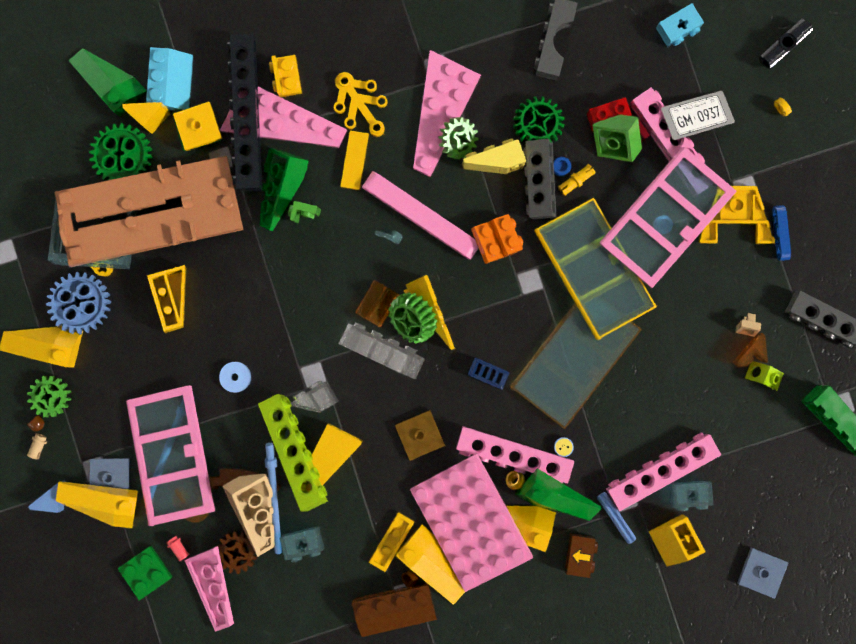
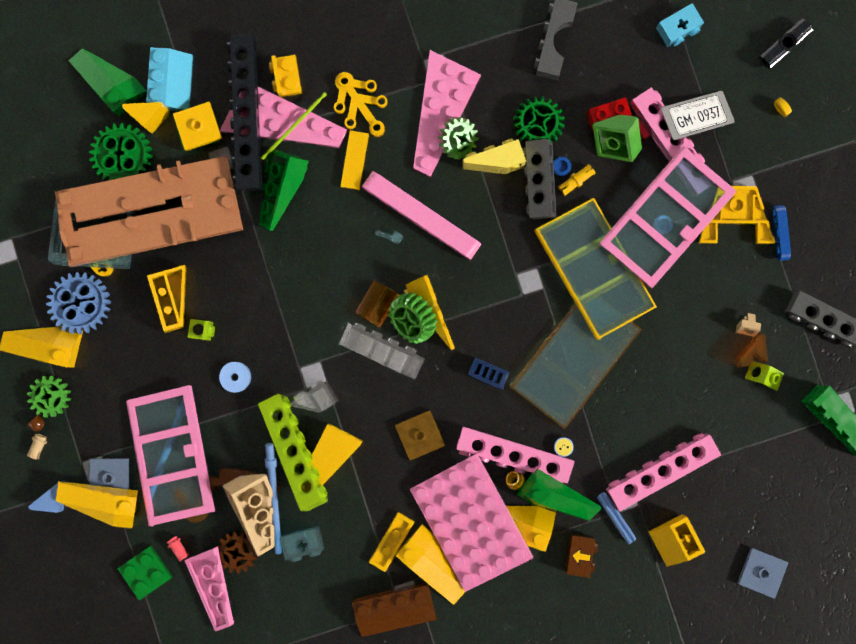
(208, 330): none -> lime bracket
(294, 125): none -> lime piece
(303, 209): bright green bracket -> none
(409, 582): reddish brown hinge -> none
(497, 238): orange plate -> none
(681, 490): clear light blue brick -> none

